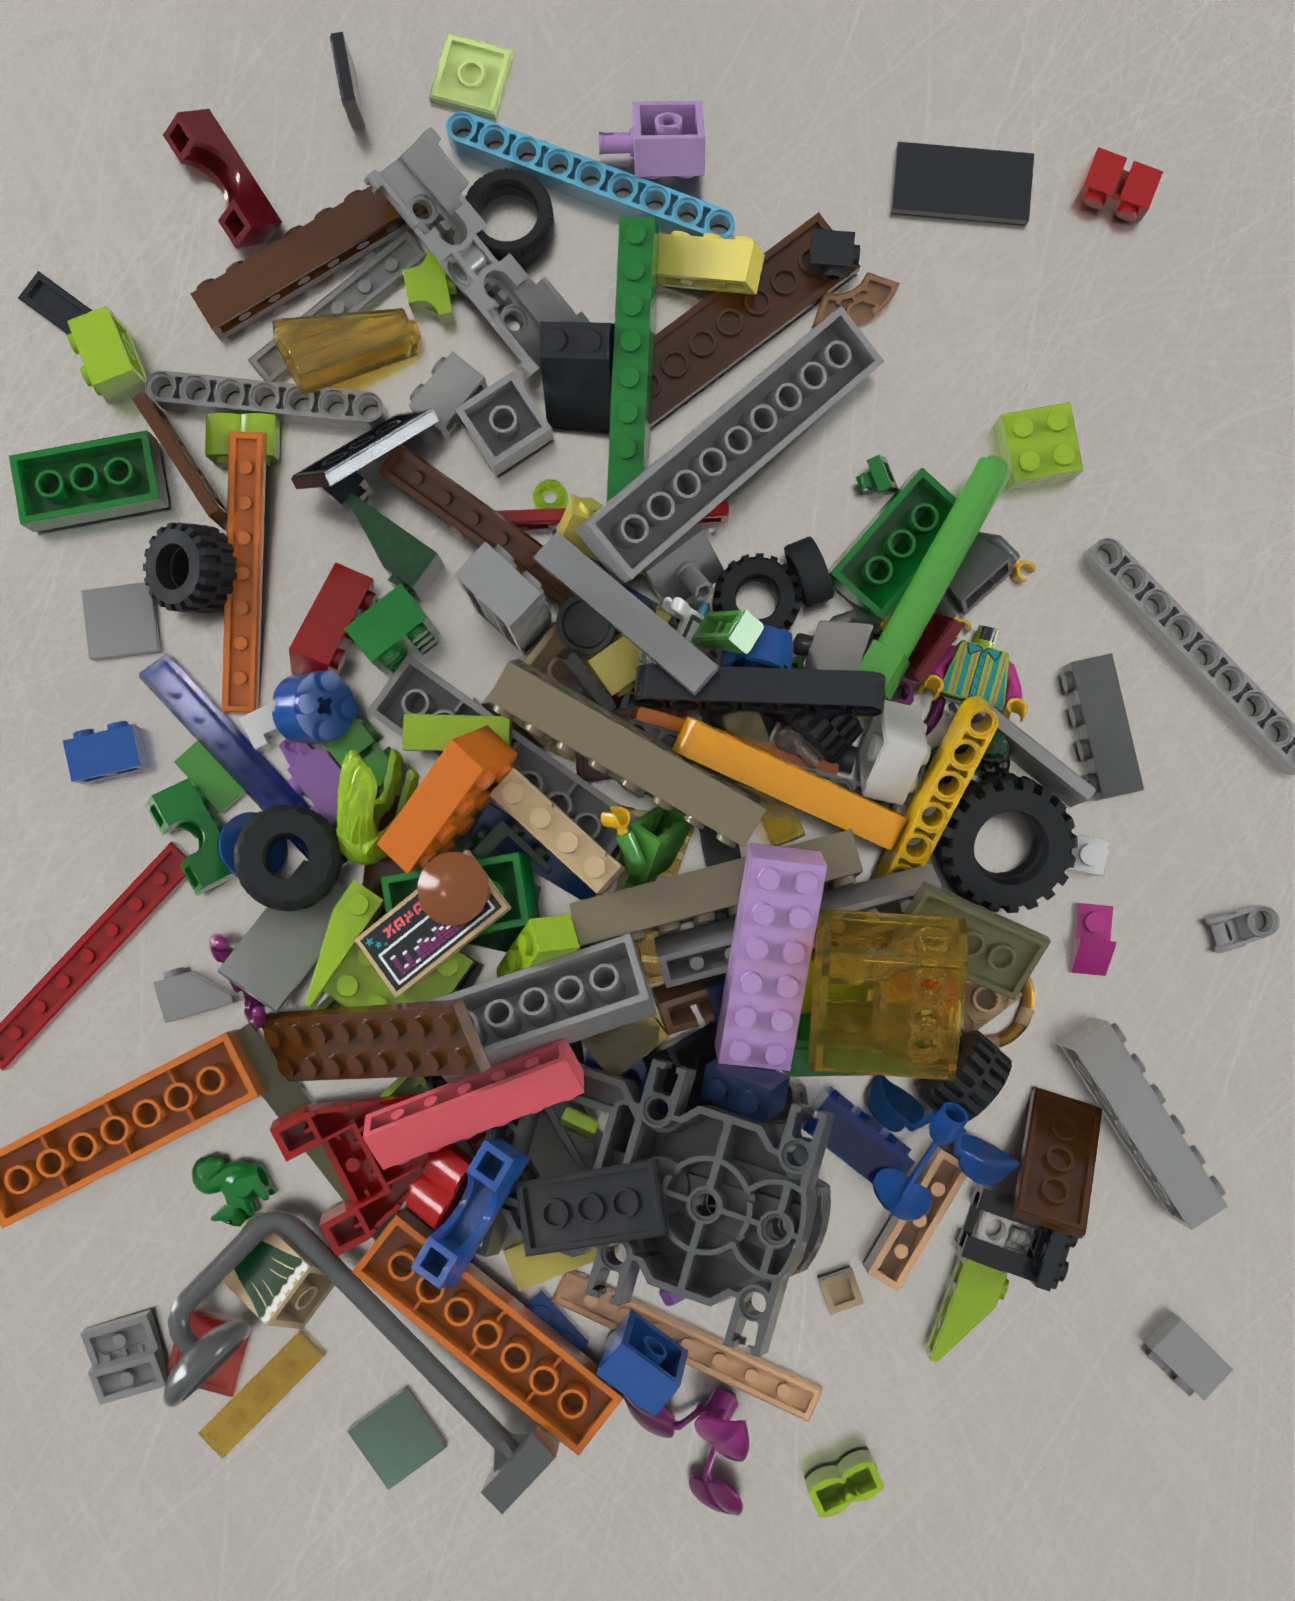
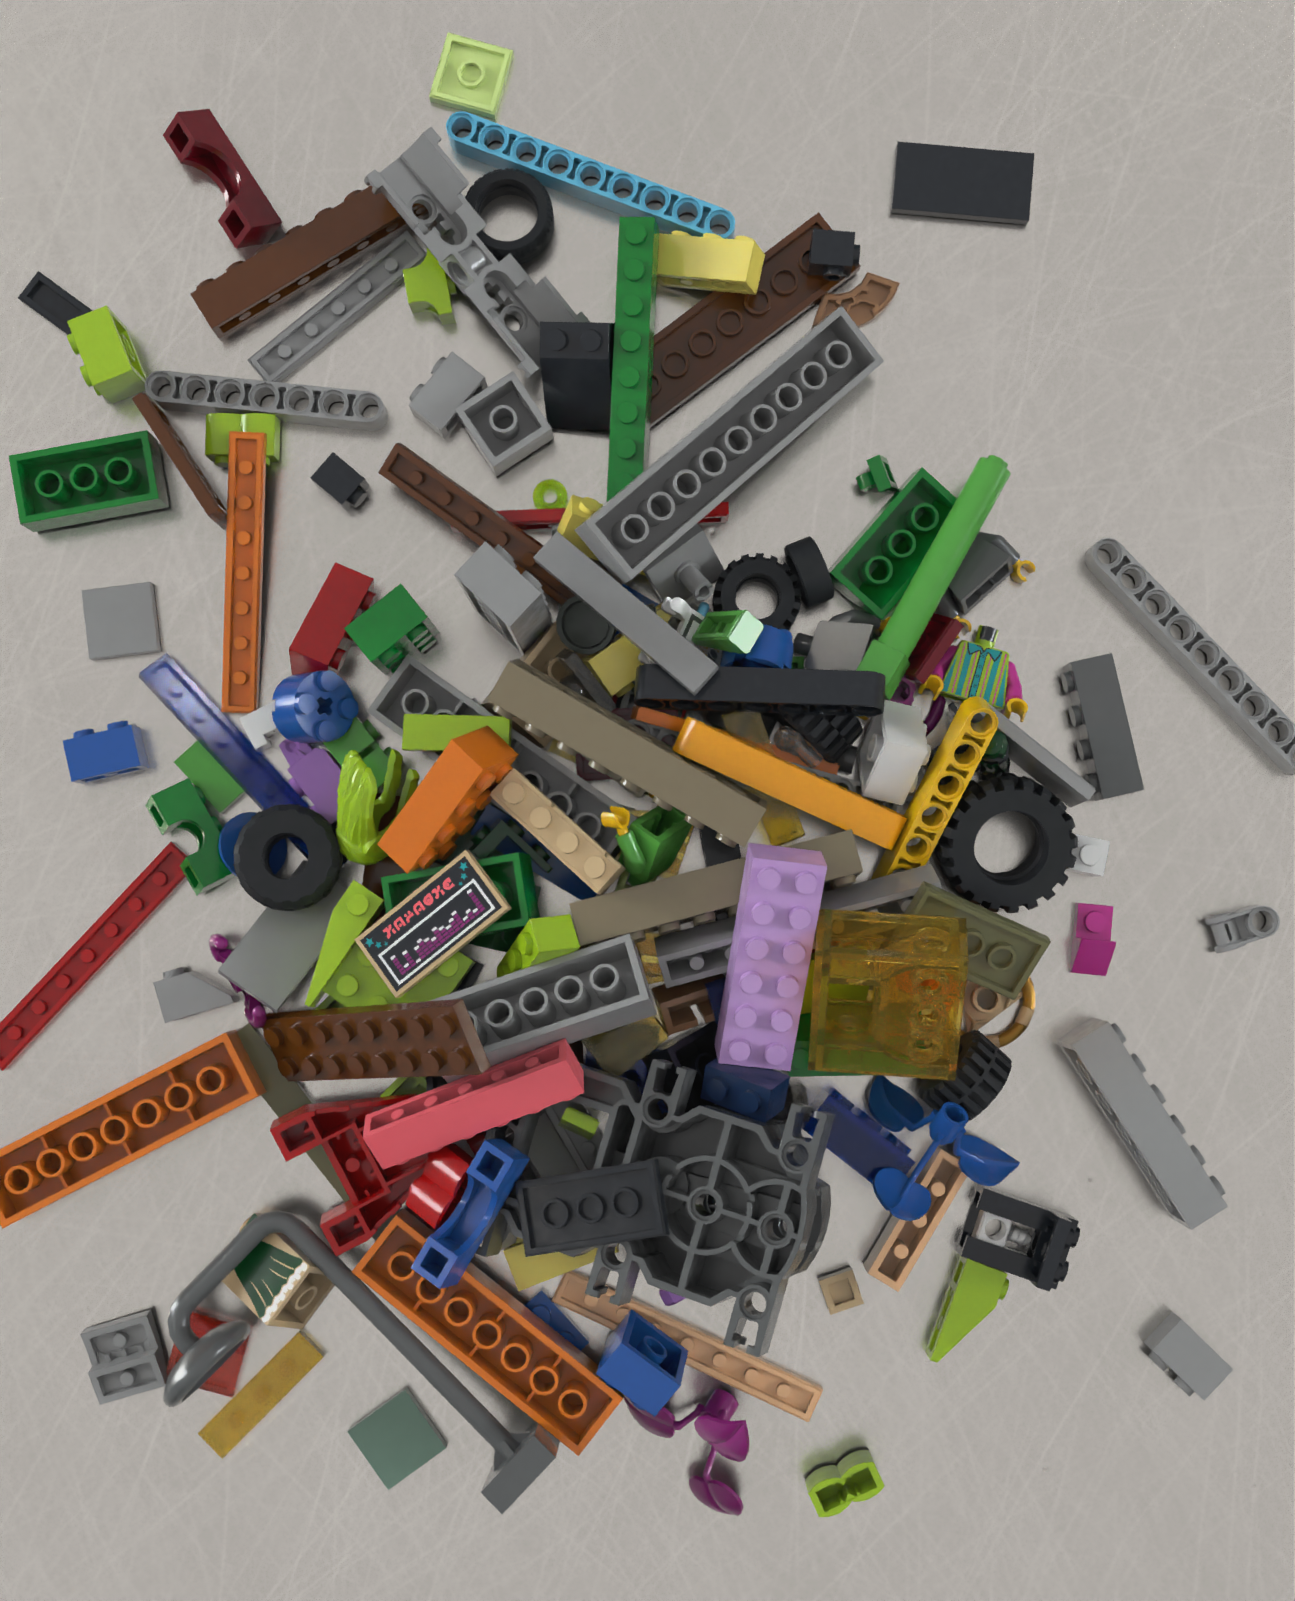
(190, 567): black tyre -> none
(239, 1184): green animal -> none
(343, 345): clear yellow slope -> none
(347, 80): black tile -> none
(364, 449): black tile -> none
(400, 553): dark green slope -> none
(453, 888): dark orange dish -> none
(664, 139): lavender brick -> none
(1039, 446): lime brick -> none
(1057, 1163): reddish brown tile -> none
(1116, 189): red piece -> none

